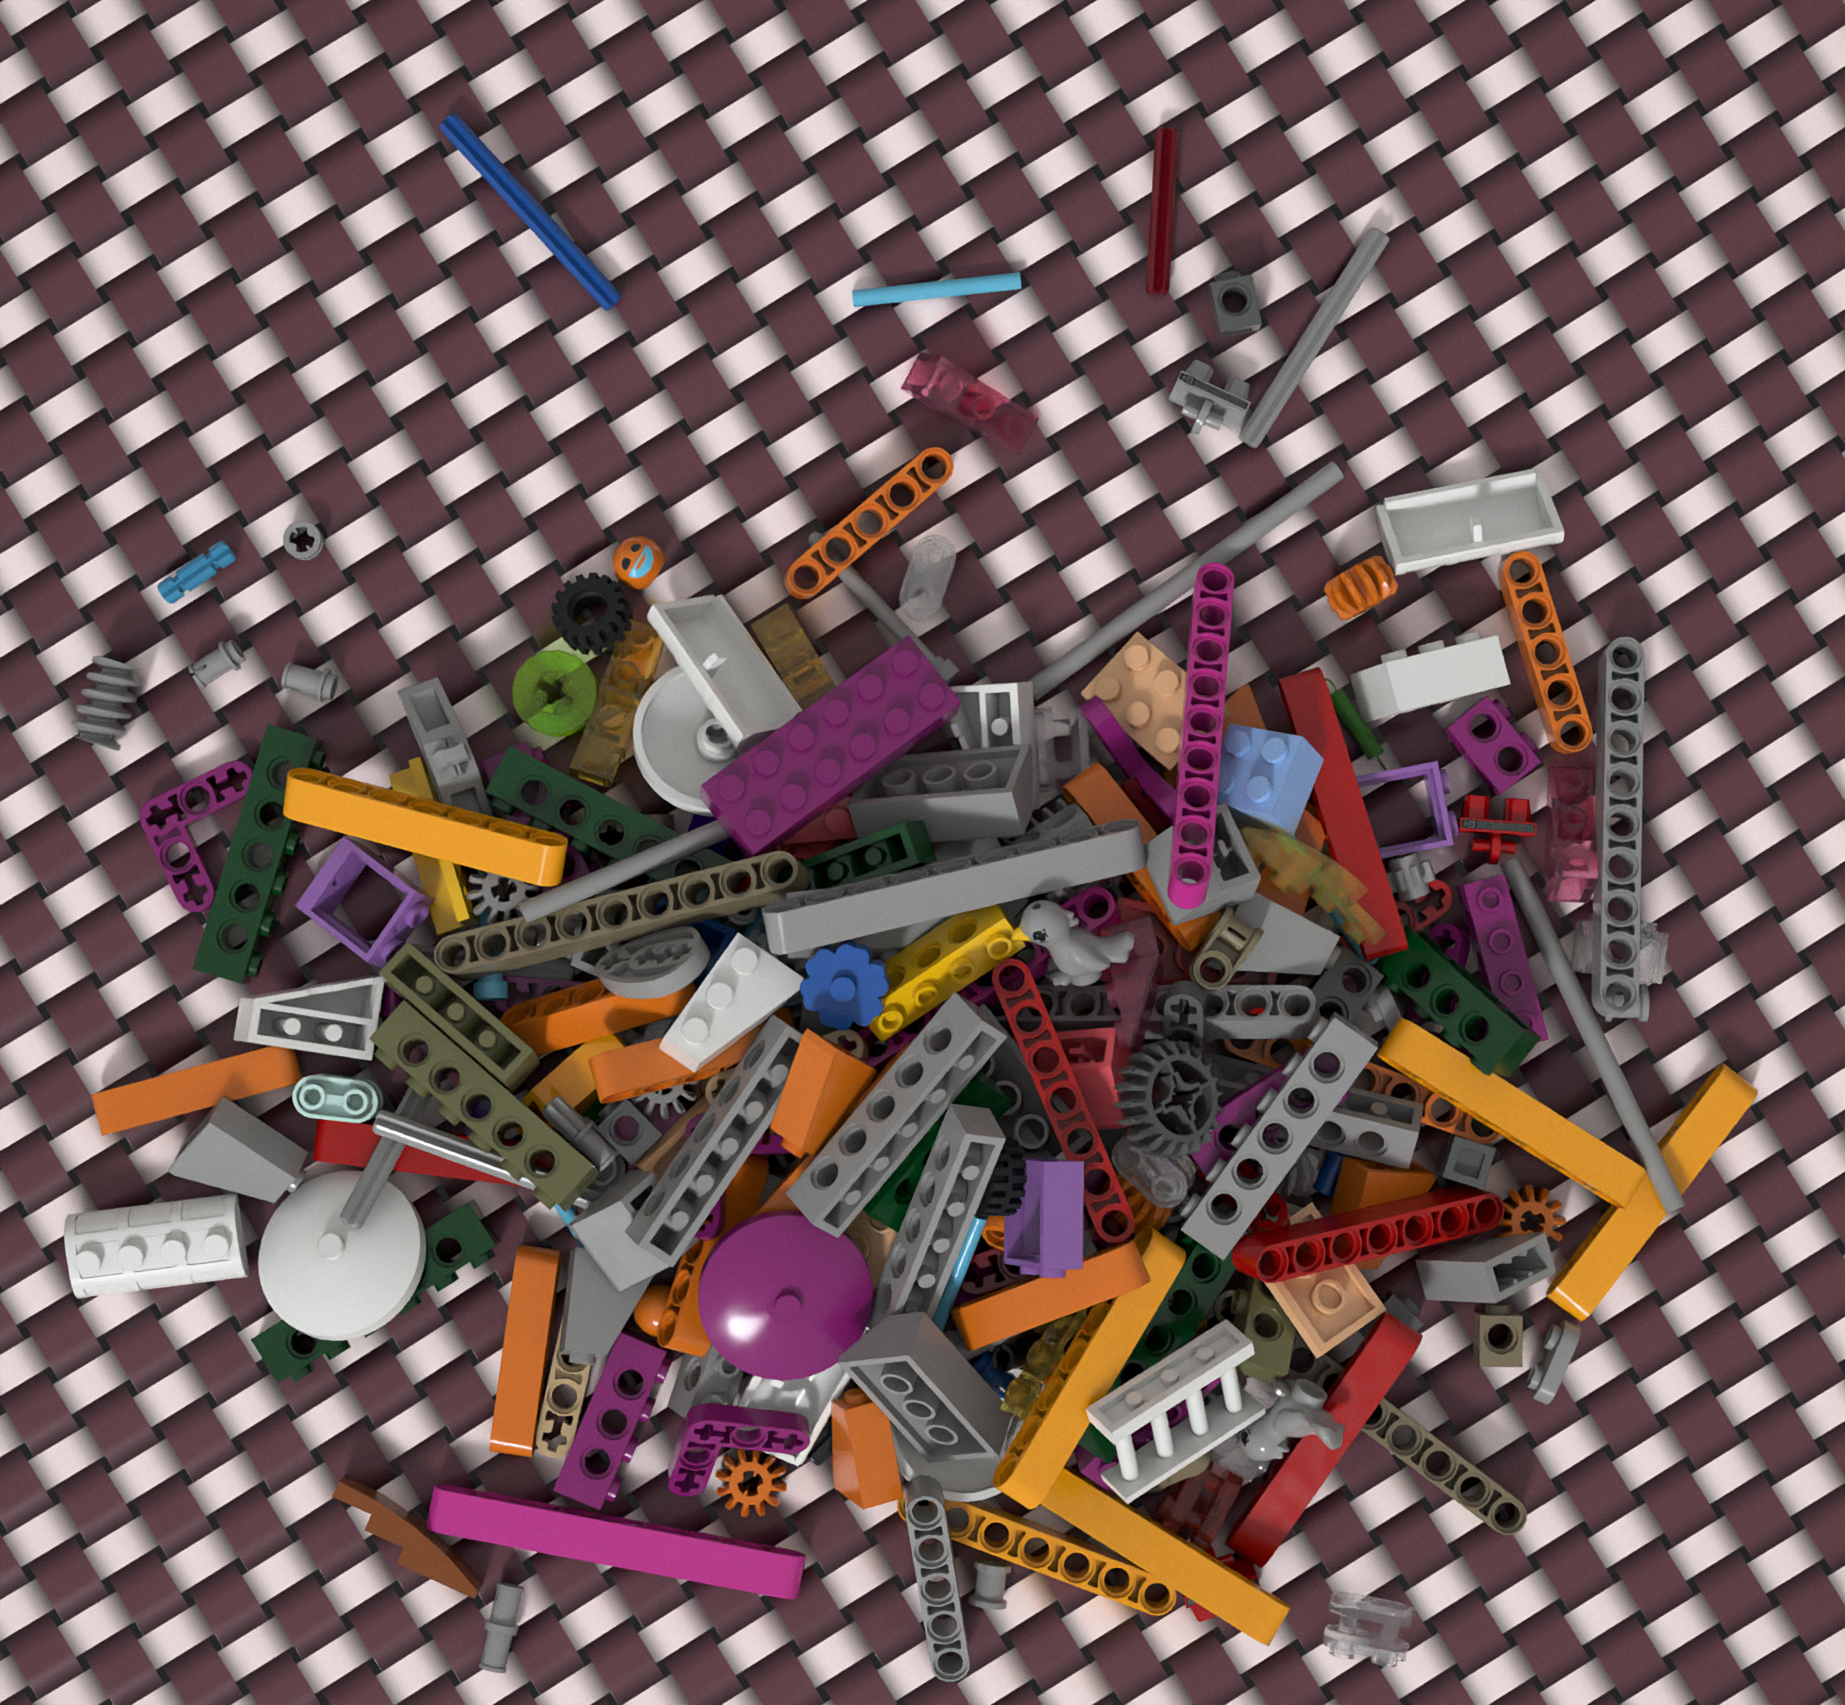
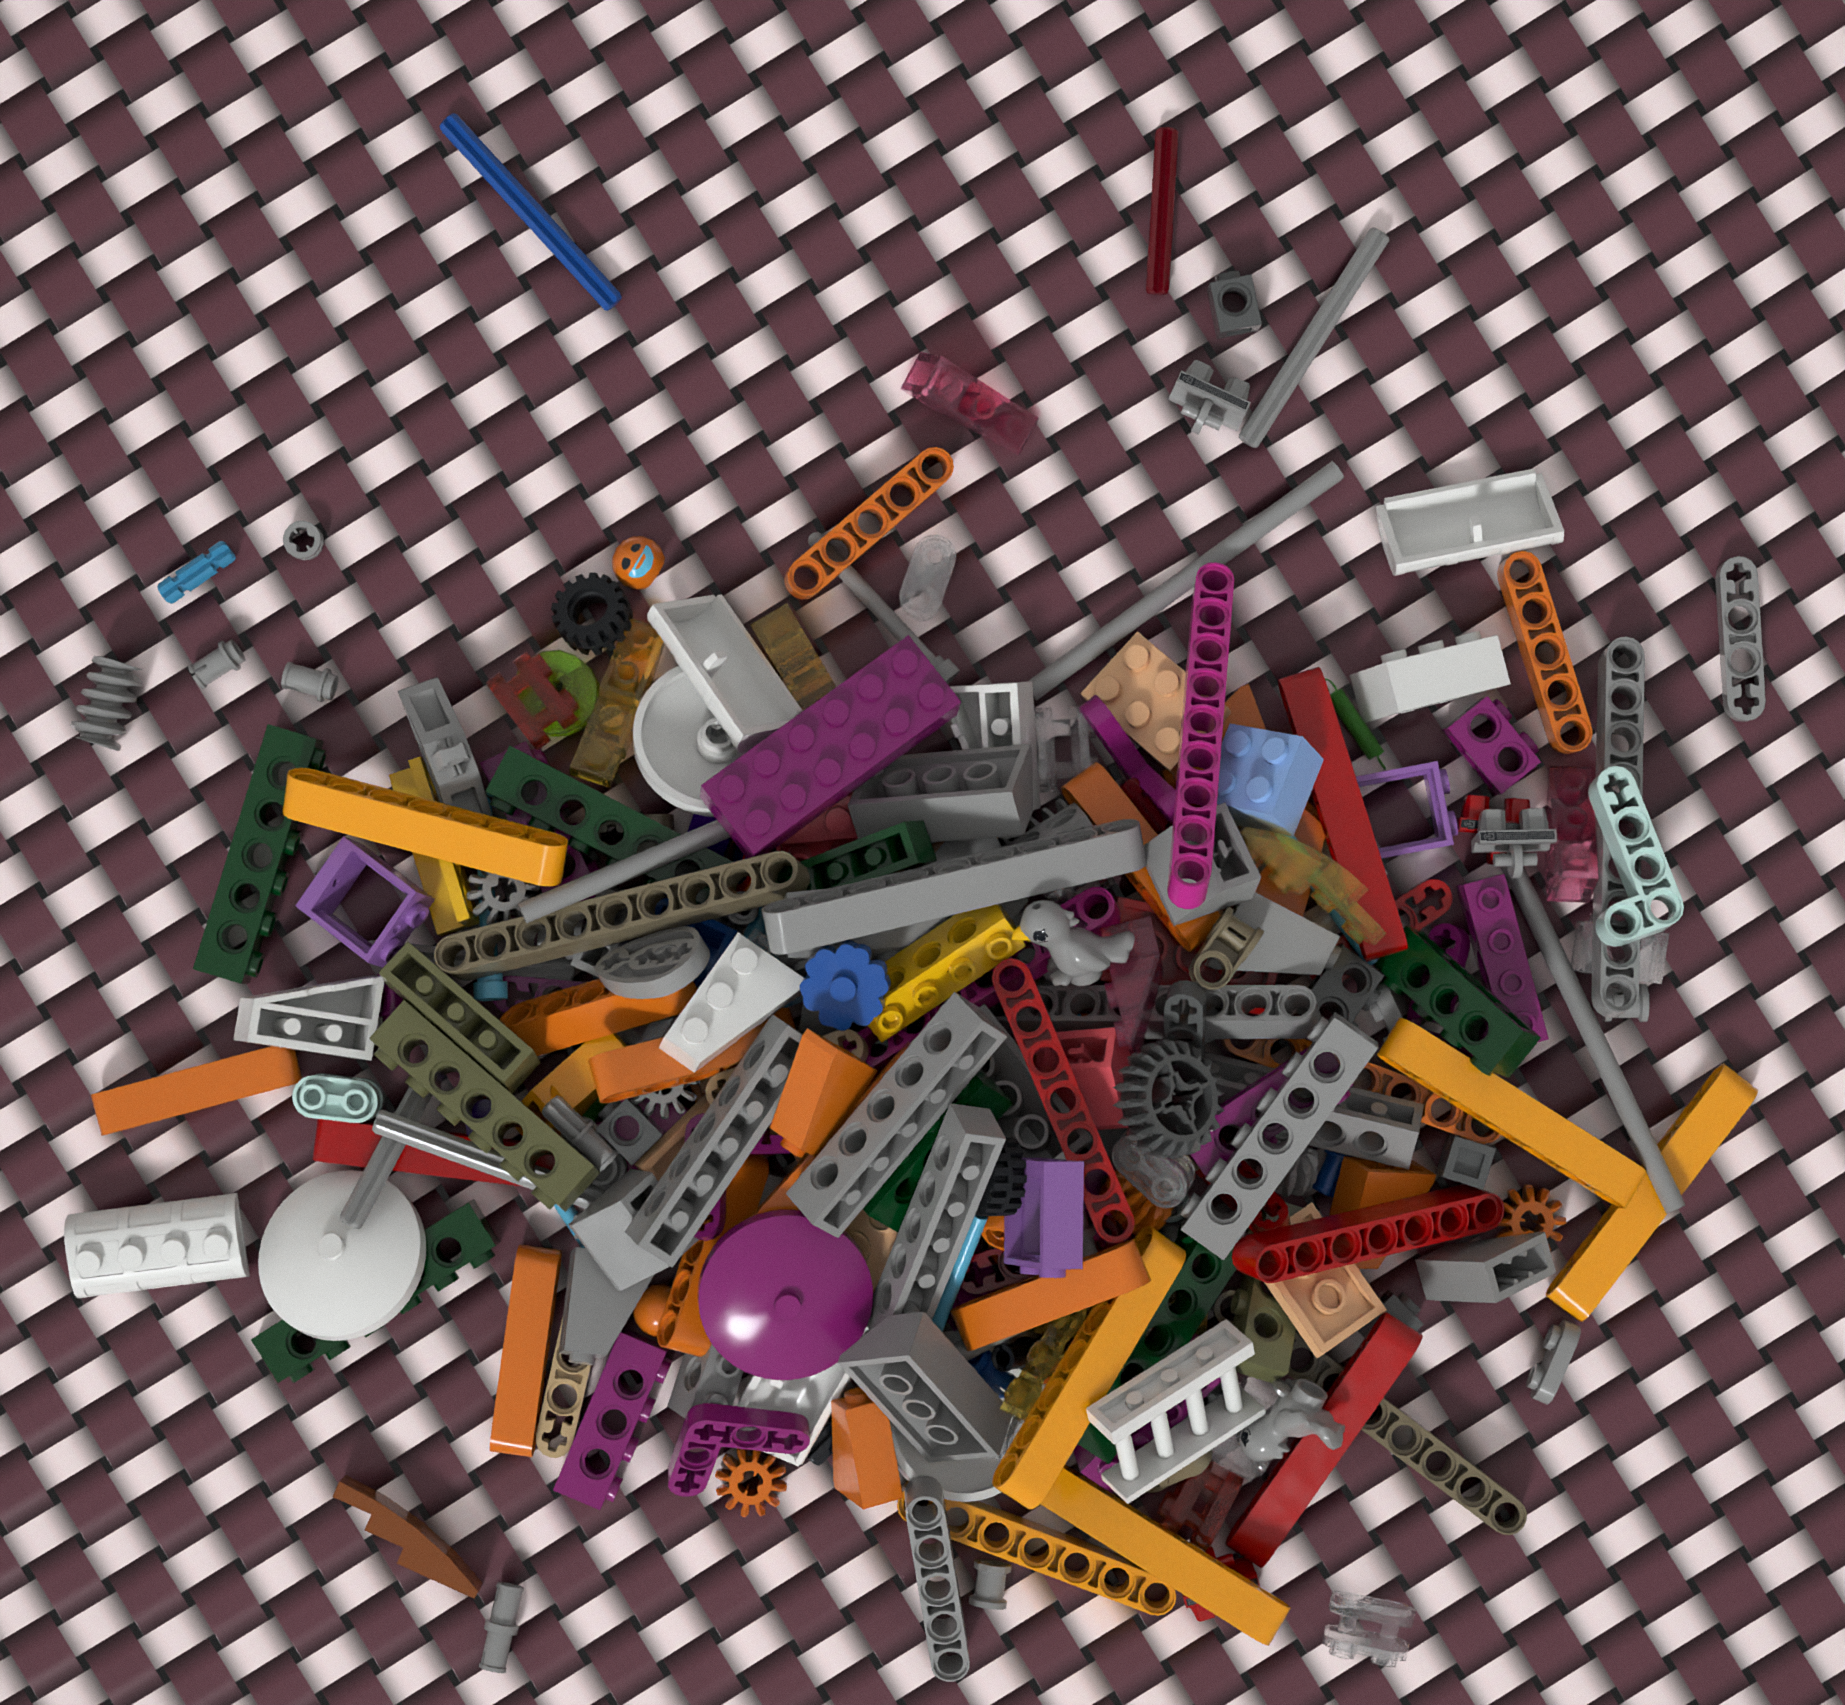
(179, 832): magenta beam -> none
(240, 1155): light grey slope -> none
(534, 673): none -> clear red brick
(616, 1541): dark pink beam -> none
(936, 289): medium azure bar -> none
(1360, 587): orange gear -> none
(1409, 876): light grey gear -> none
(1510, 1351): dark tan brick -> none
(1532, 837): none -> light grey hips
(1625, 853): none -> light aqua beam
(1733, 639): none -> light grey beam

